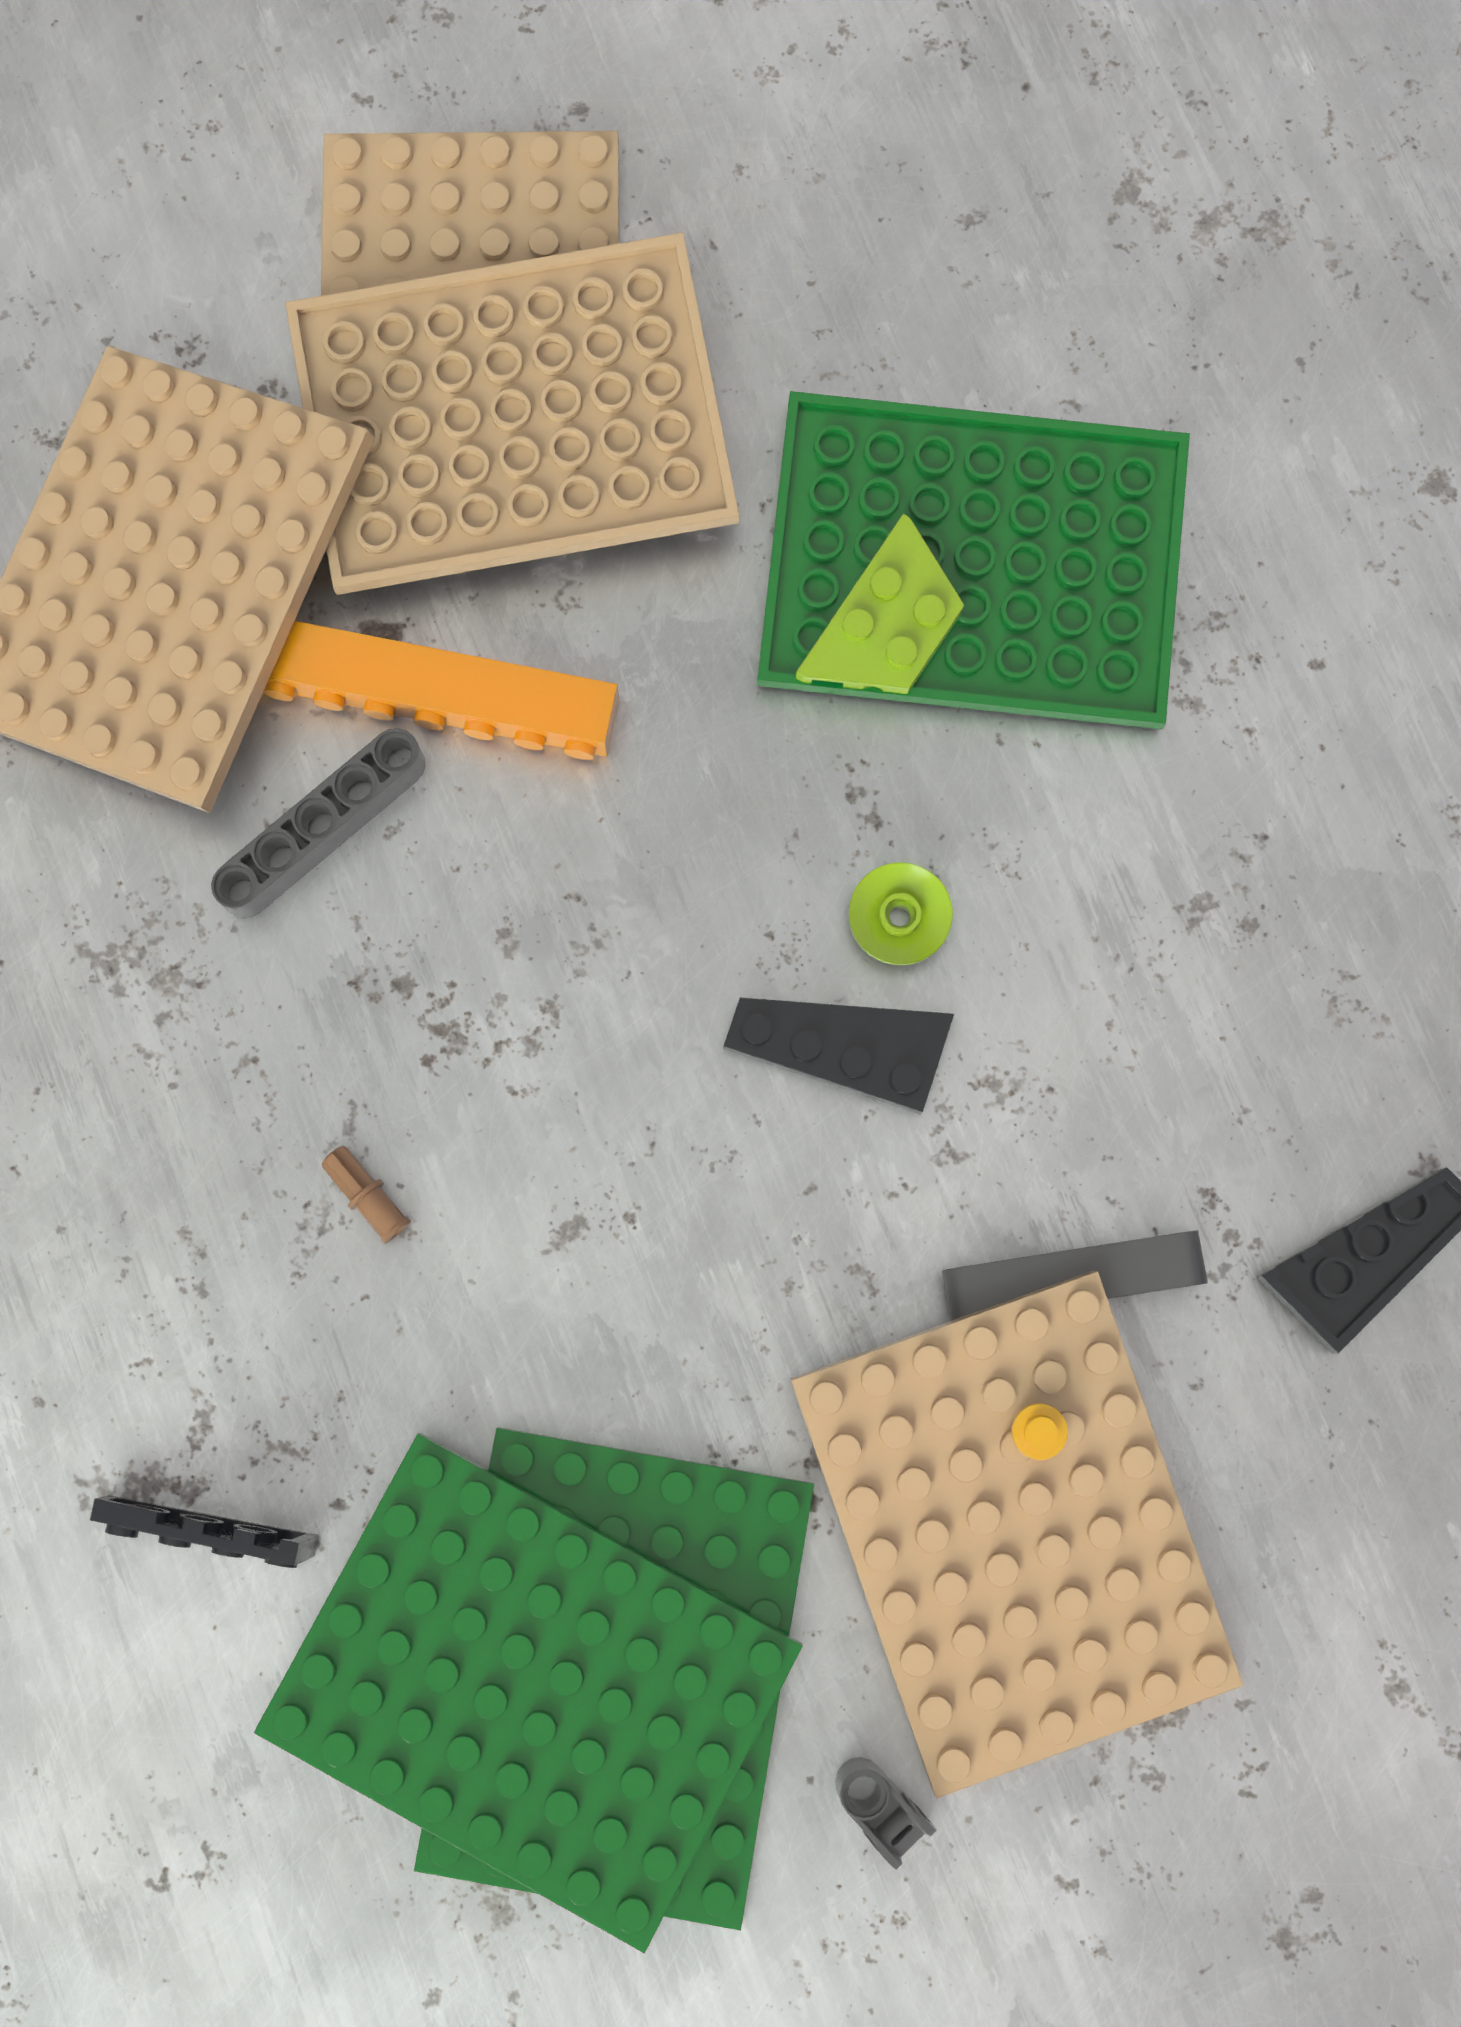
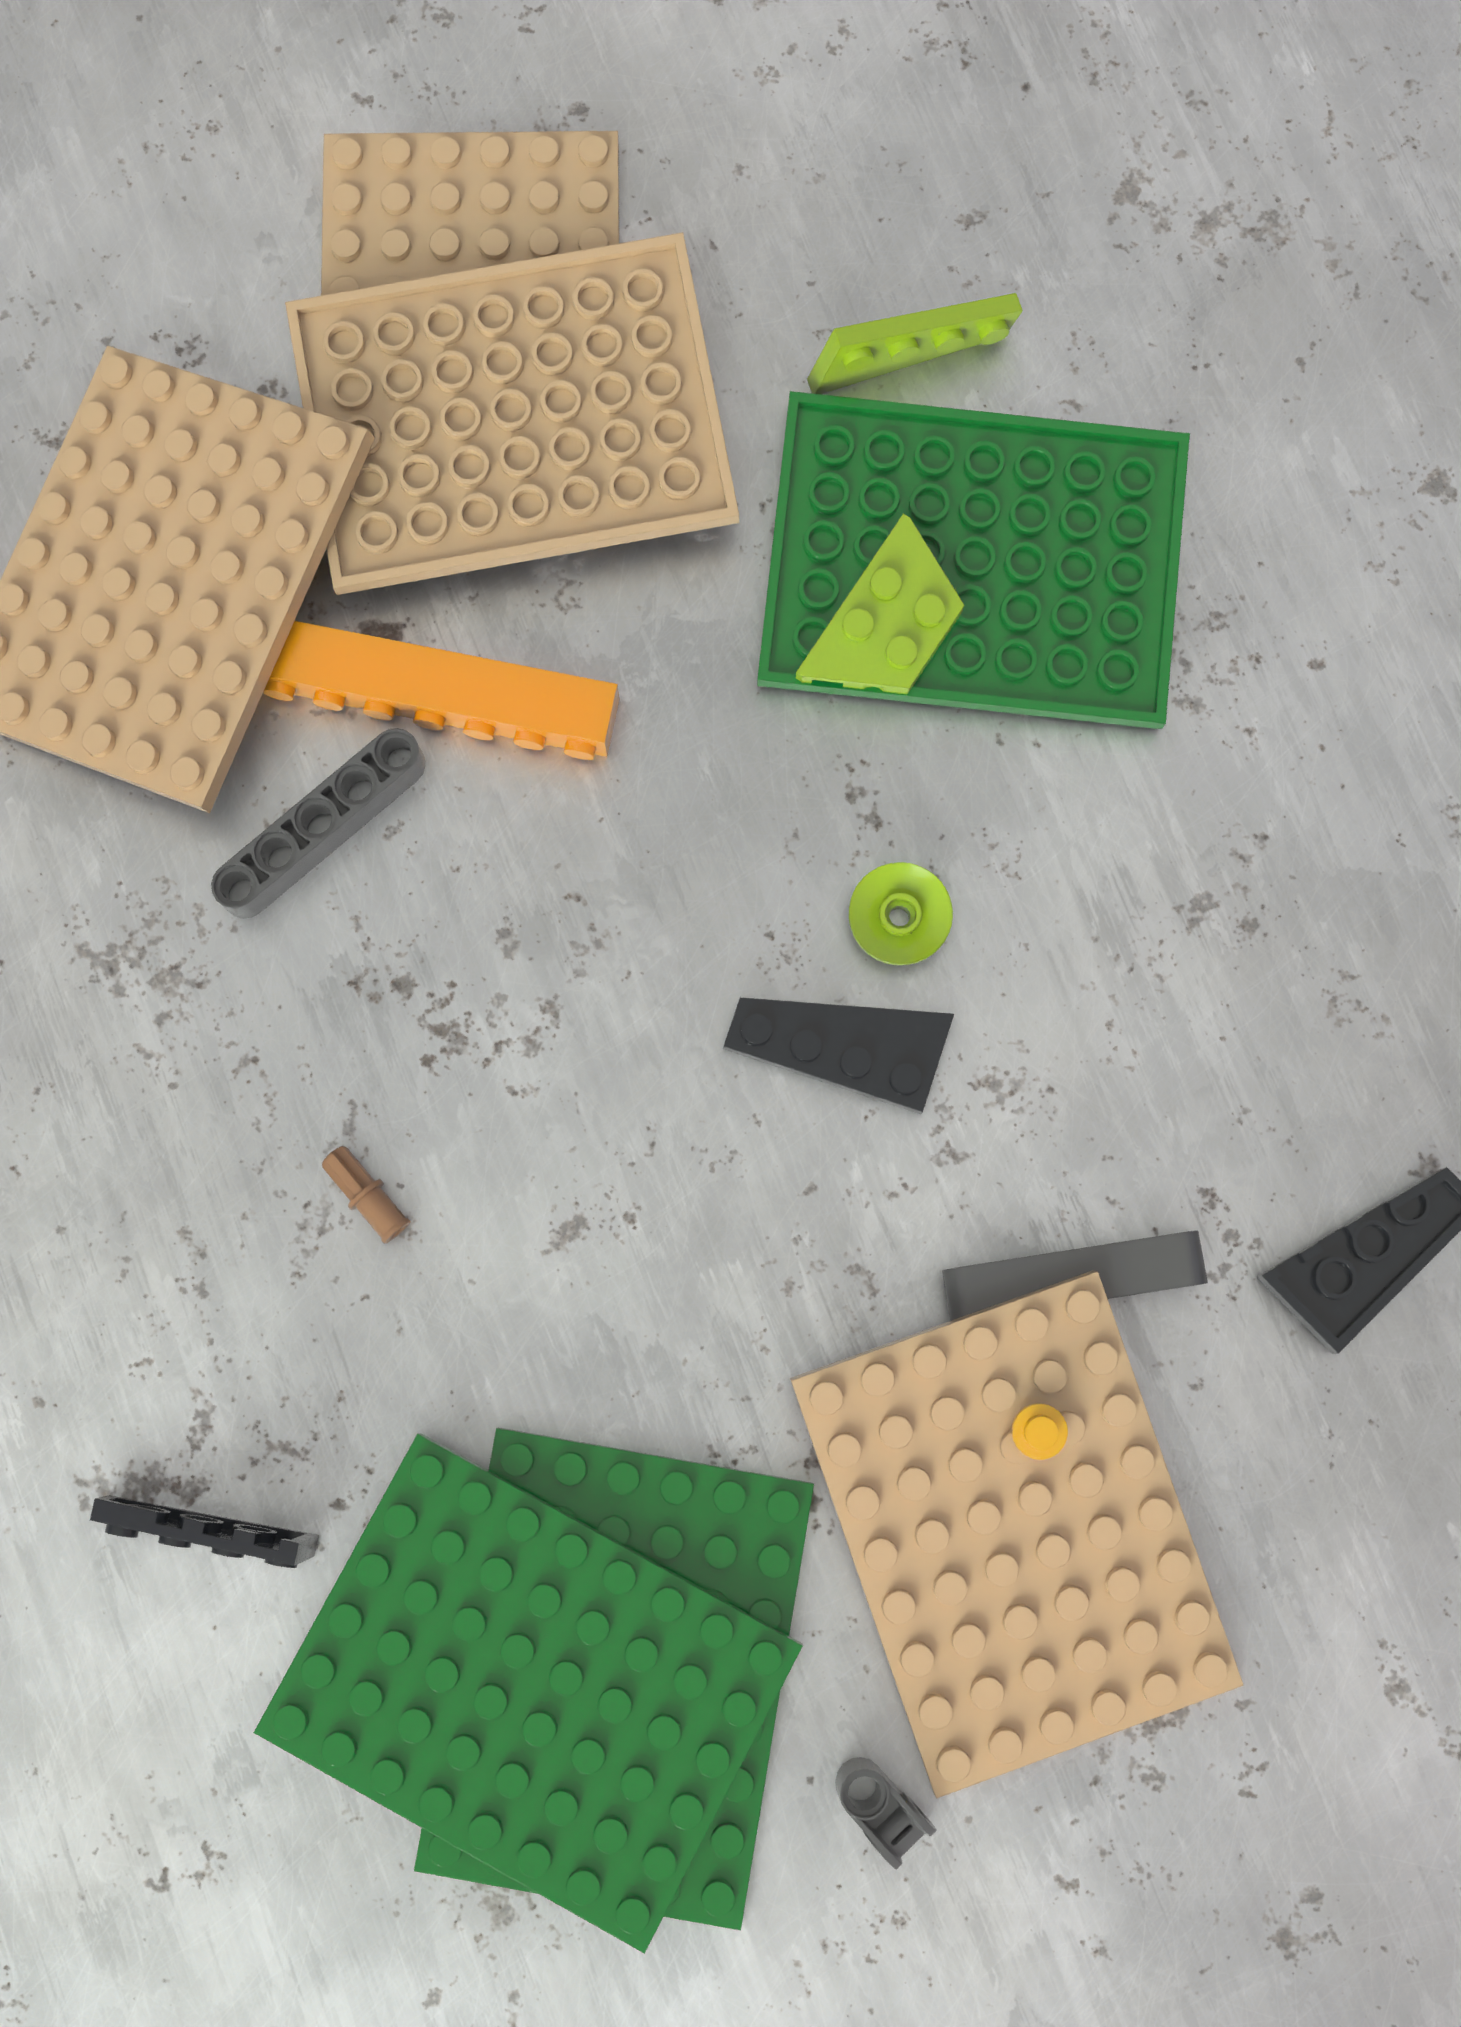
(901, 341): none -> lime wing

